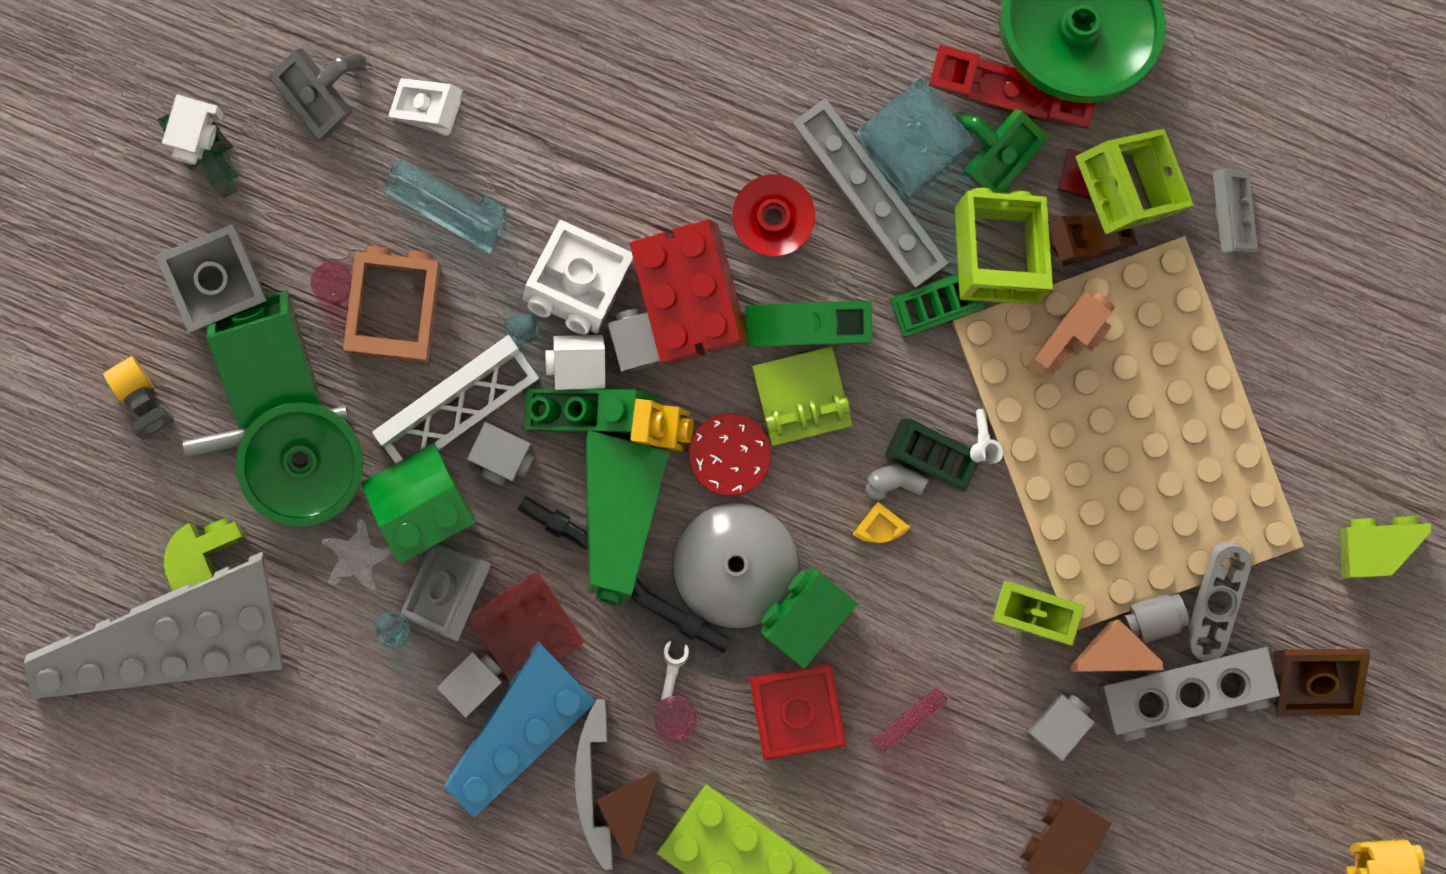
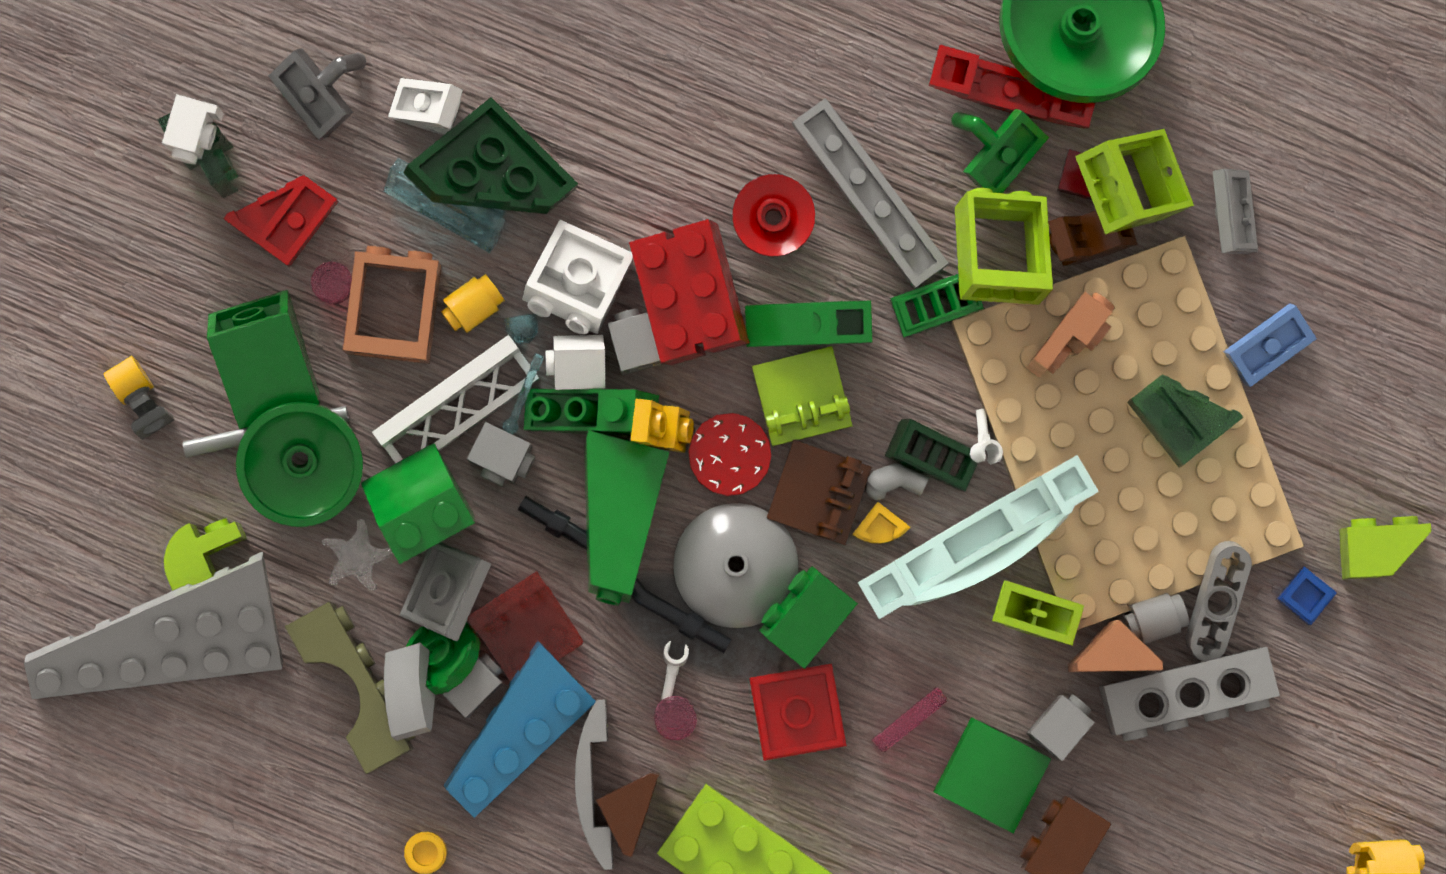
(211, 277): light grey slope -> none
(285, 218): none -> red wing
(326, 638): none -> olive arch
(397, 635): clear light blue hinge -> none
(406, 695): none -> light grey slope
(425, 852): none -> yellow tile
(448, 659): none -> green tile
(471, 303): none -> yellow brick
(490, 165): none -> dark green plate
(511, 424): none -> clear light blue hinge
(819, 492): none -> reddish brown hinge
(914, 138): clear light blue brick -> none
(981, 542): none -> light aqua piece
(992, 775): none -> green slope
(1181, 418): none -> clear green wing
(1270, 345): none -> medium blue plate
(1306, 595): none -> blue tile
(1320, 681): reddish brown slope -> none

